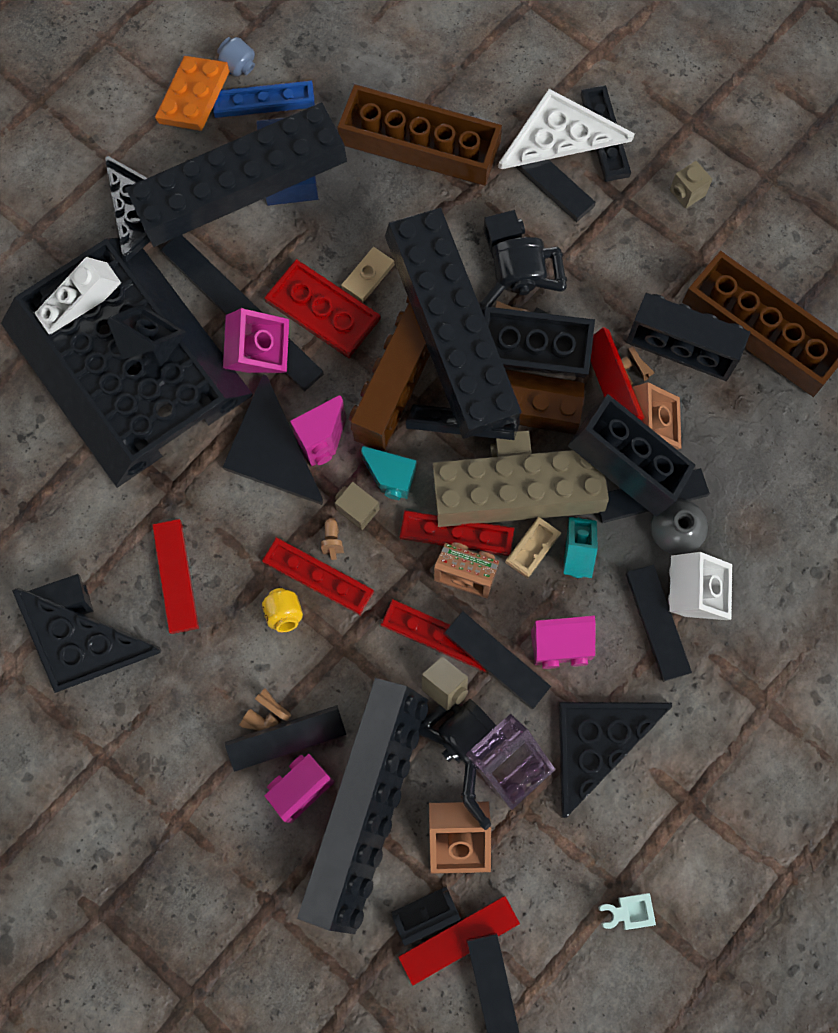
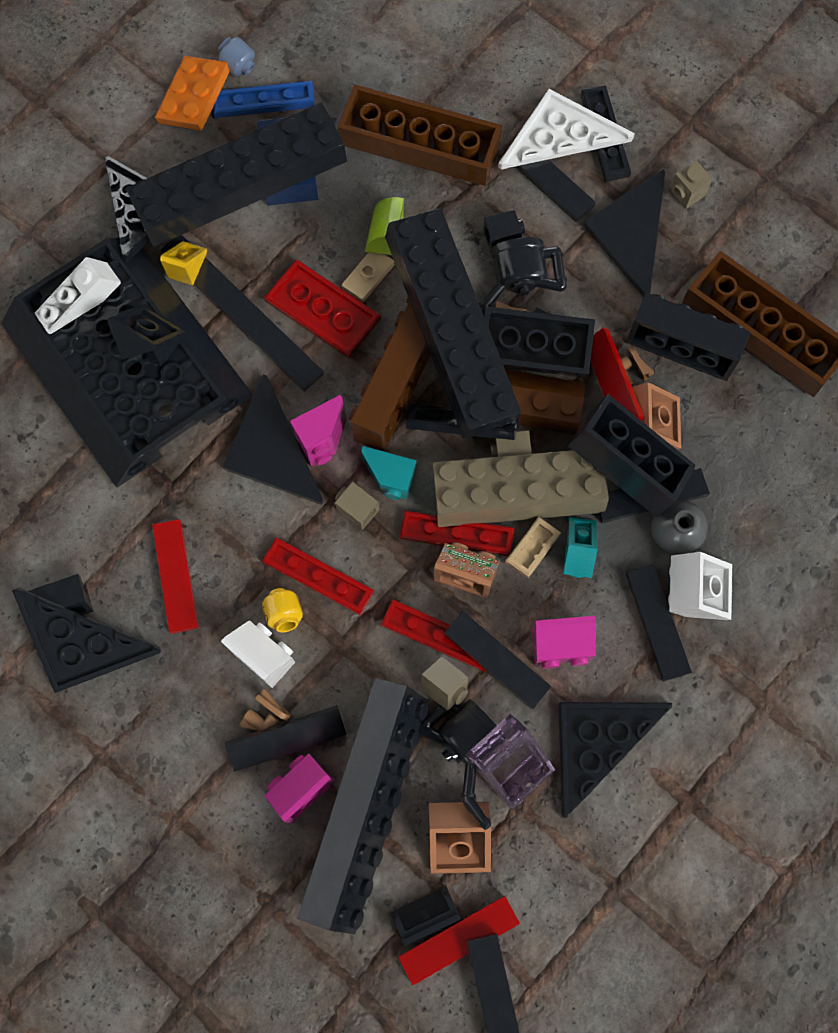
(183, 262): none -> yellow slope
(255, 342): dark pink slope -> none
(259, 652): none -> white slope
(331, 544): medium nougat piece -> none
(383, 213): none -> lime brick
(630, 230): none -> black tile
(634, 912): light aqua plate -> none

